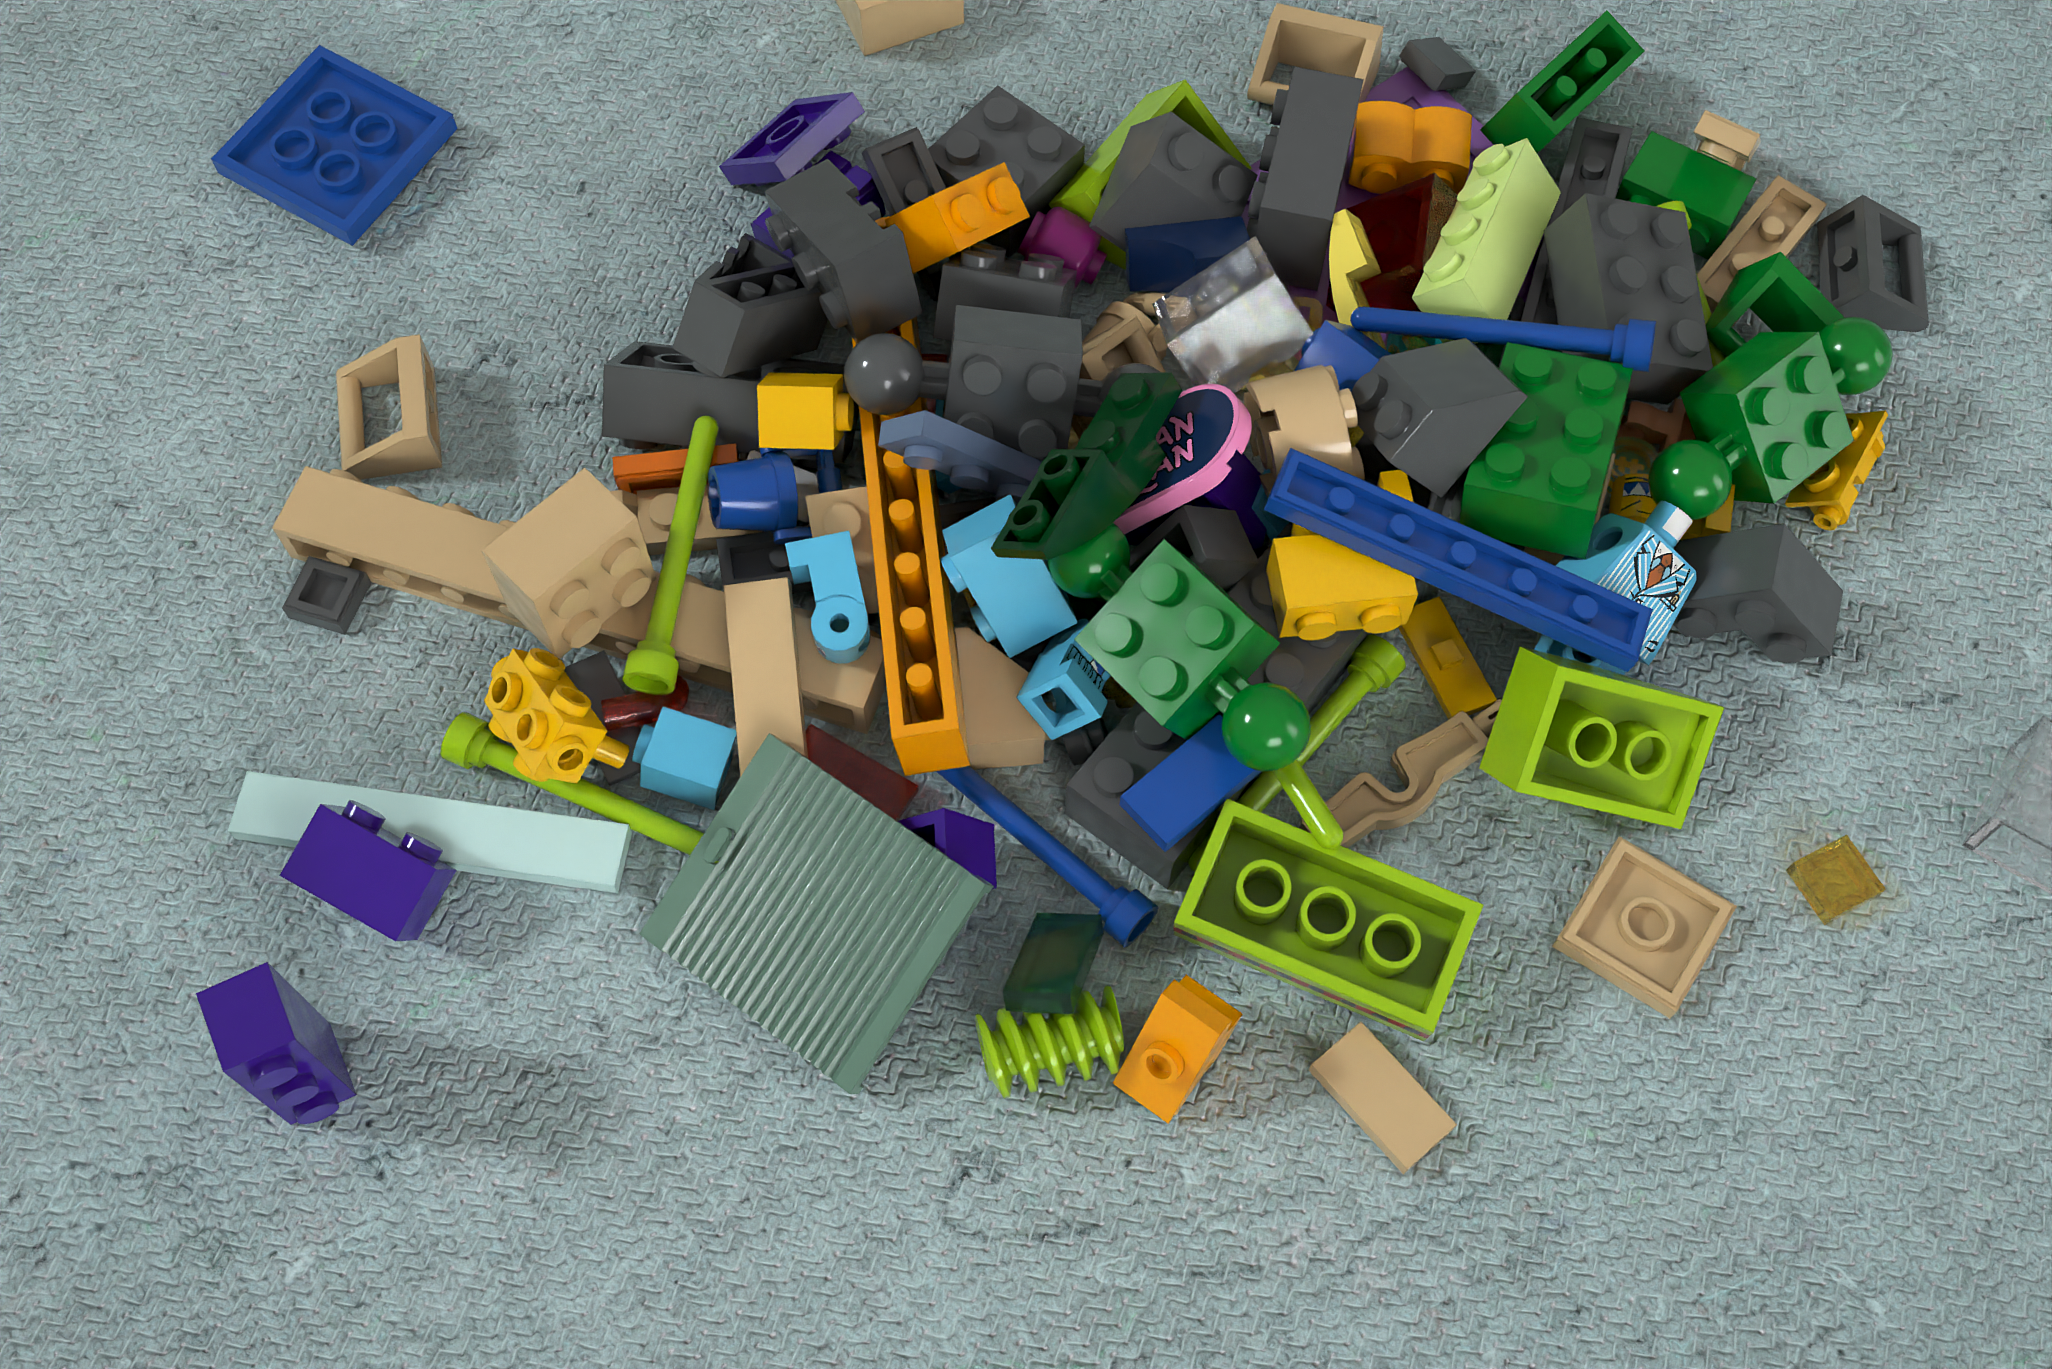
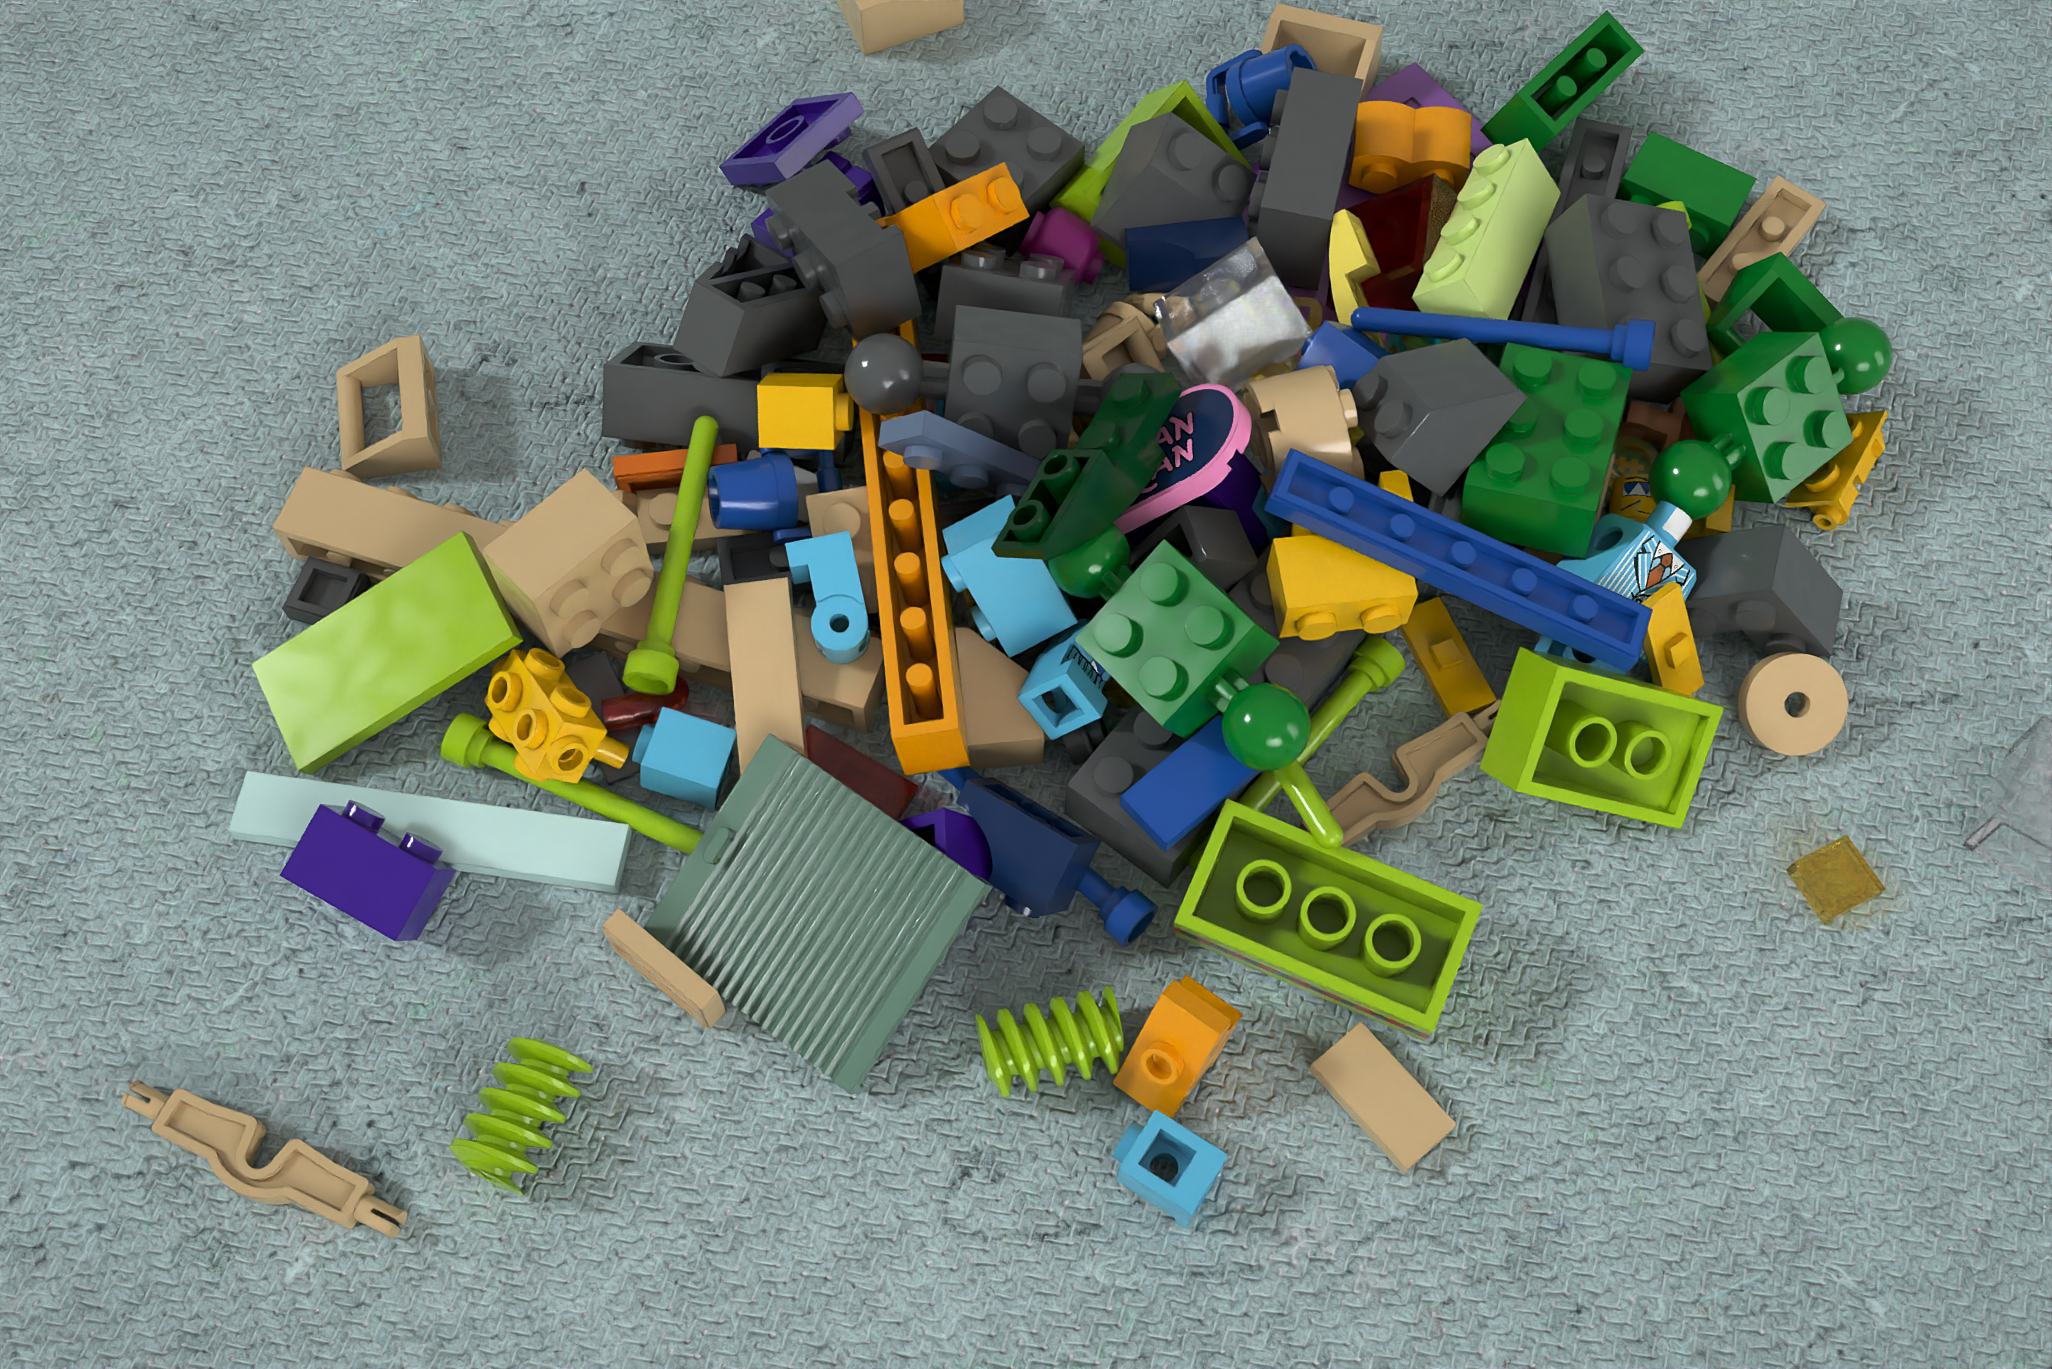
(276, 1045): dark purple brick -> none
(294, 1175): none -> tan piece
(335, 144): blue plate -> none
(386, 653): none -> lime tile
(518, 1111): none -> lime piece
(663, 969): none -> tan tile
(1032, 849): none -> dark blue arch
(1053, 963): clear green tile -> none
(1194, 1158): none -> medium azure brick
(1252, 88): none -> blue piece
(1436, 63): dark grey tile -> none
(1644, 927): tan tile -> none
(1670, 642): none -> yellow piece
(1726, 140): tan hinge -> none
(1821, 707): none -> tan piece
(1854, 266): dark grey tile -> none

